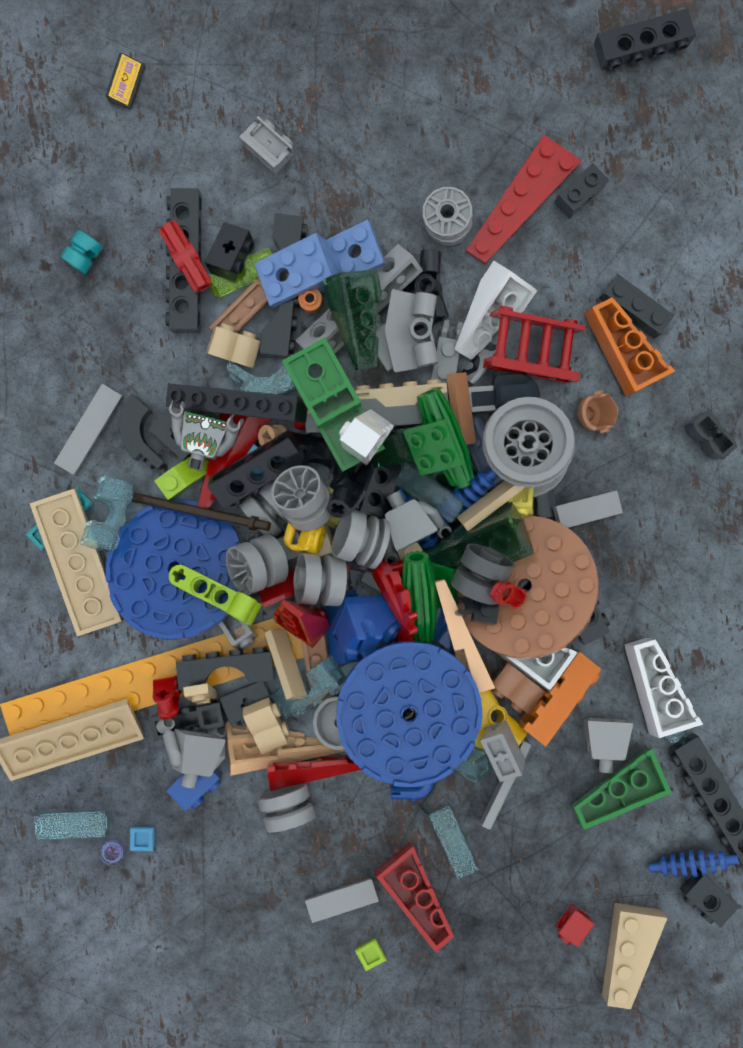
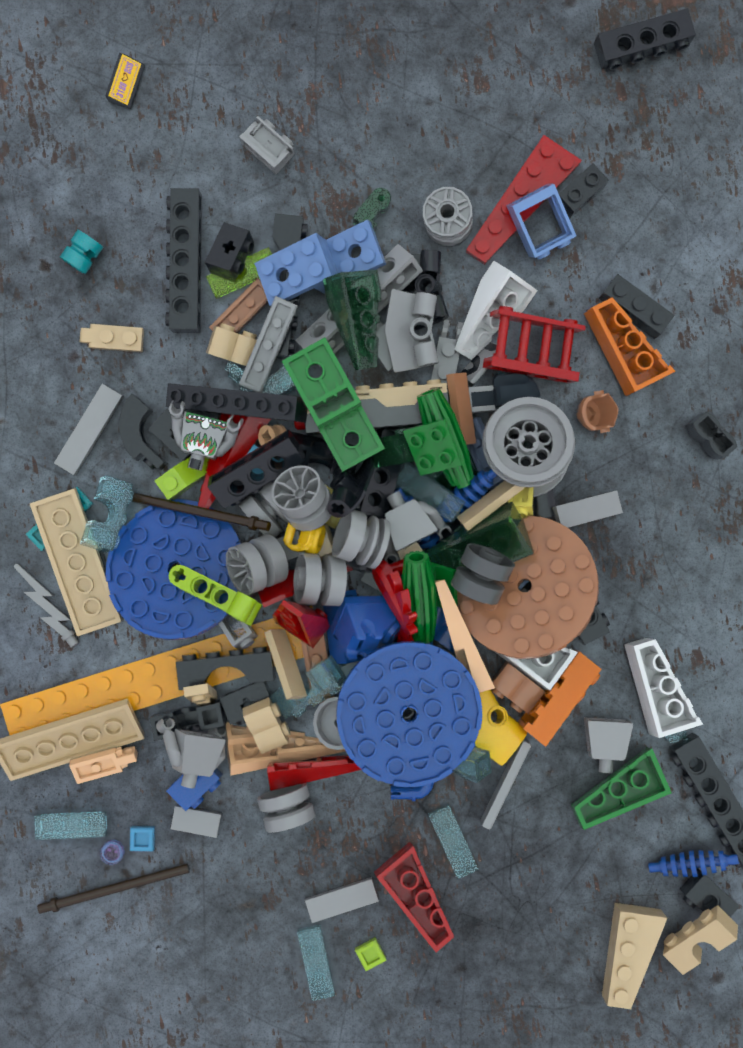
(55, 903): none -> dark brown bar
(57, 615): none -> light grey piece
(102, 763): none -> light nougat hinge
(113, 337): none -> tan hinge
(166, 696): red piece -> none
(185, 256): red piece -> none
(196, 821): none -> light grey tile
(268, 344): none -> light grey tile
(313, 307): orange brick -> none
(316, 962): none -> clear light blue tile
(365, 435): white wedge -> none
(374, 205): none -> clear green leg
(479, 611): black plate -> none
(503, 751): light grey hinge -> none
(514, 597): red piece -> none
(563, 239): none -> medium blue window
(574, 926): red brick -> none
(711, 927): none -> tan arch

